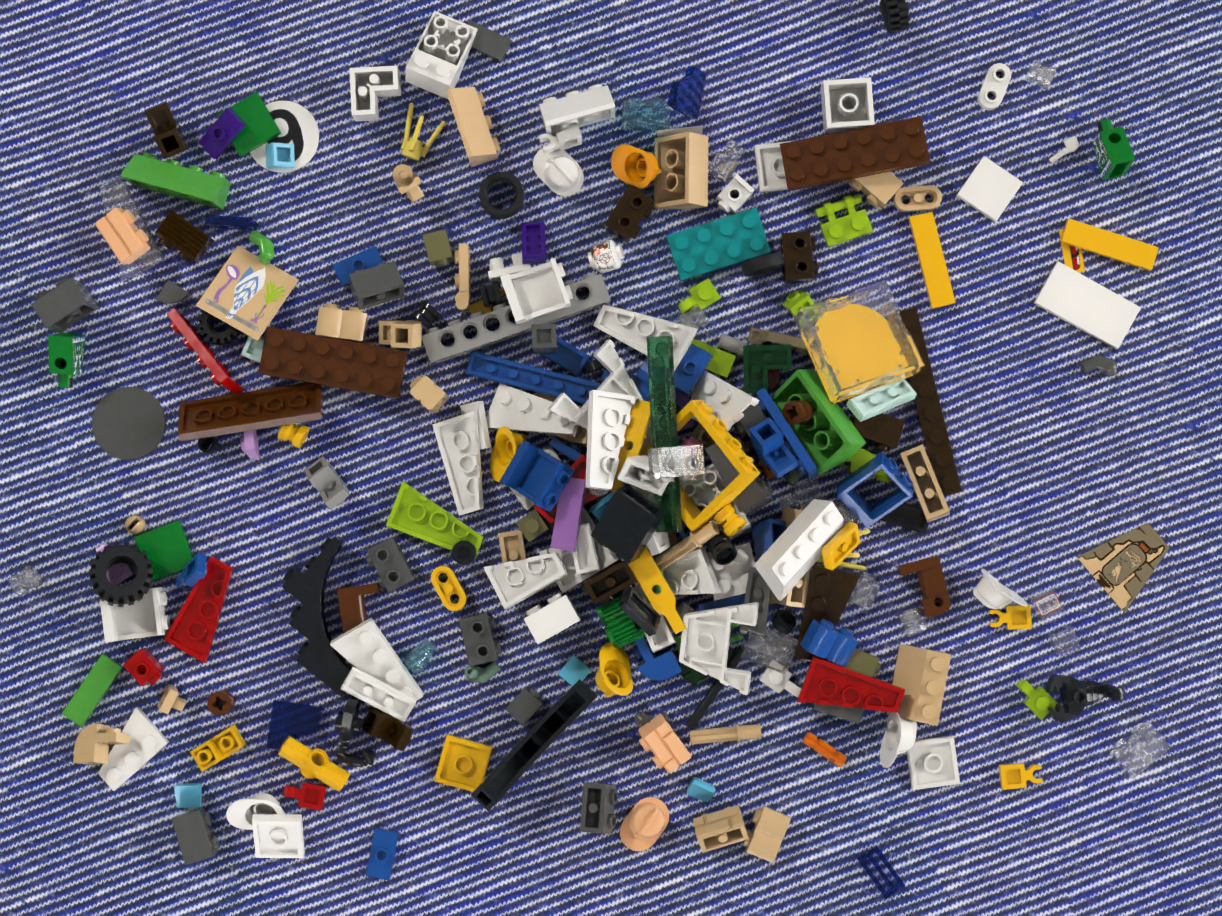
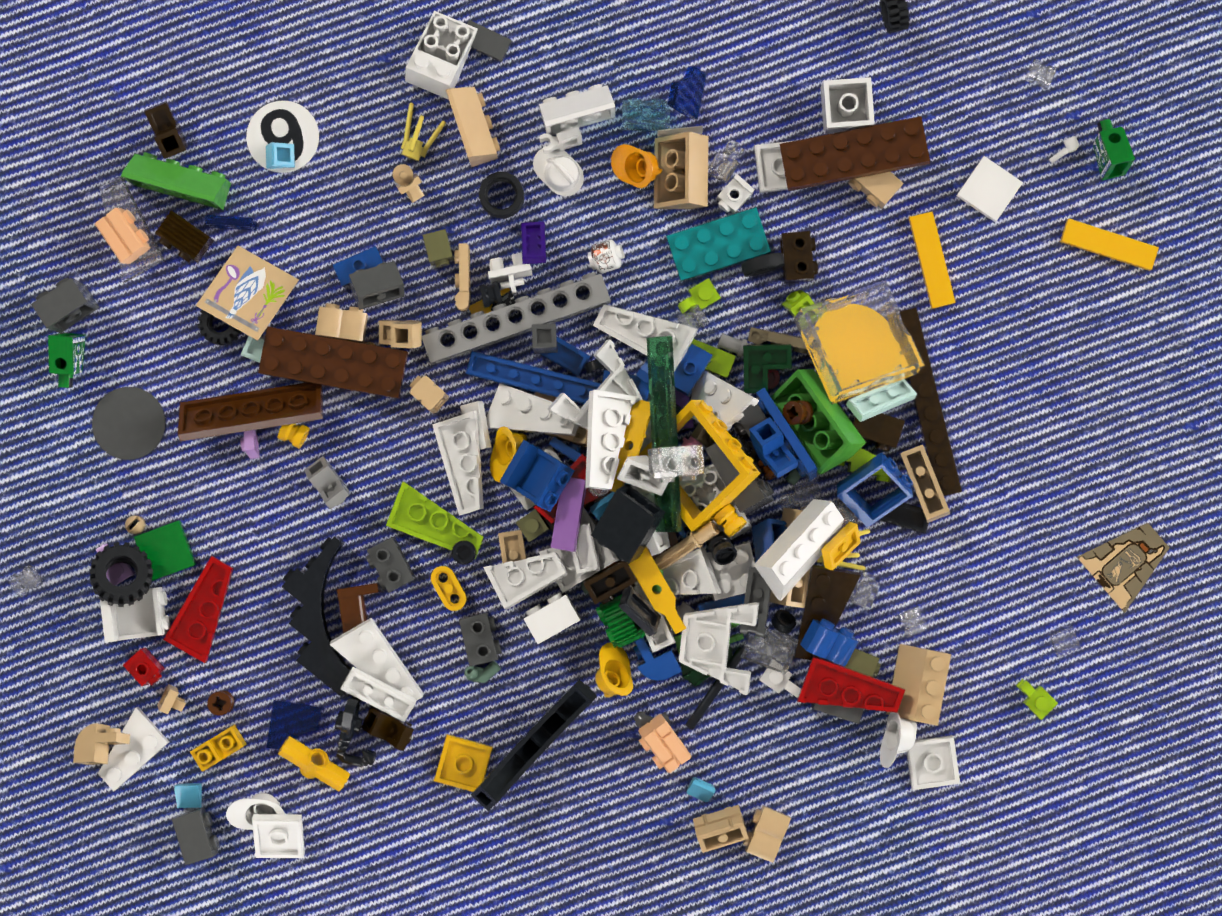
(92, 690): bright green tile -> none
(172, 293): dark grey tile -> none
(192, 340): red wing -> none
(195, 571): blue plate -> none
(204, 444): black hinge -> none
(222, 133): dark purple plate -> none
(259, 124): green tile -> none
(265, 245): bright green arm -> none
(309, 796): red plate -> none
(368, 85): white brick -> none
(382, 853): blue plate -> none
(419, 657): clear light blue cone -> none
(426, 314): black wheel -> none
(525, 705): dark grey brick -> none
(537, 291): white panel -> none
(574, 670): medium azure slope -> none
(598, 807): dark grey brick -> none
(629, 213): dark brown brick -> none
(644, 824): light nougat piece -> none
(725, 734): tan axle -> none
(824, 749): orange axle -> none
(847, 227): lime plate -> none
(892, 888): clear blue tile -> none
(917, 198): tan plate -> none
(931, 584): reddish brown piece -> none
(994, 85): white plate -> none
(994, 594): white piece -> none
(1015, 616): yellow plate -> none
(1015, 775): yellow plate -> none
(1047, 604): clear tile -> none
(1072, 256): yellow sticker -> none
(1078, 695): black animal -> none
(1087, 305): white tile -> none
(1106, 364): dark grey arm -> none
(1139, 749): clear brick -> none

